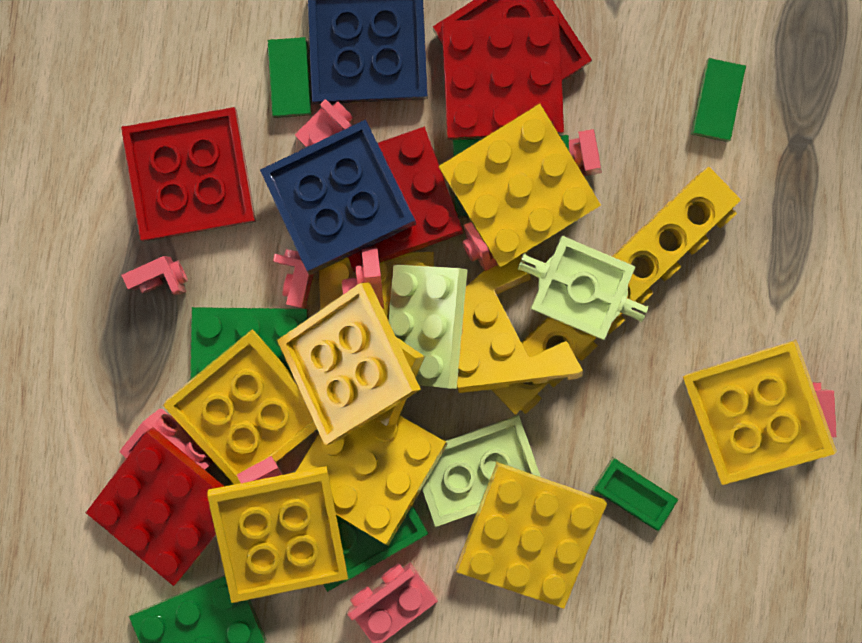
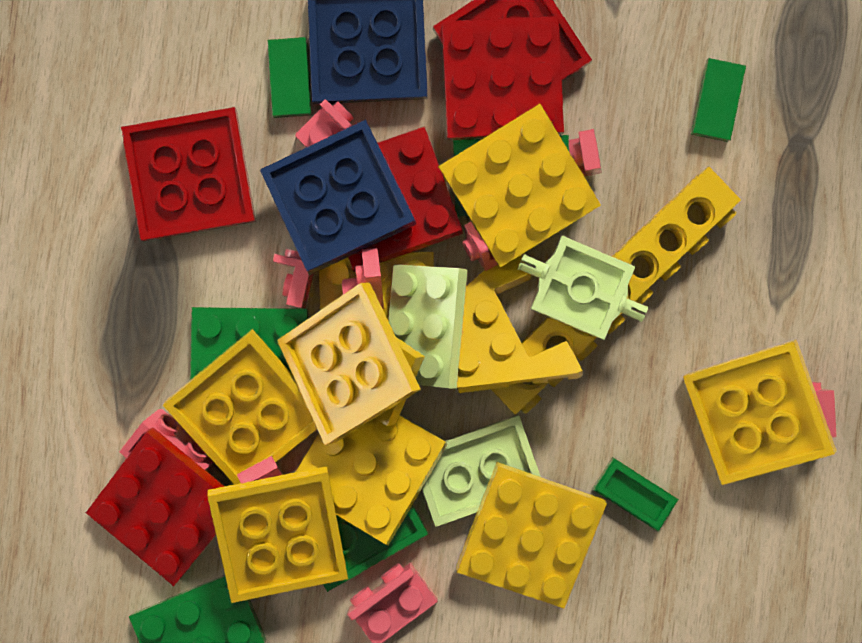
(149, 276): coral bracket -> none

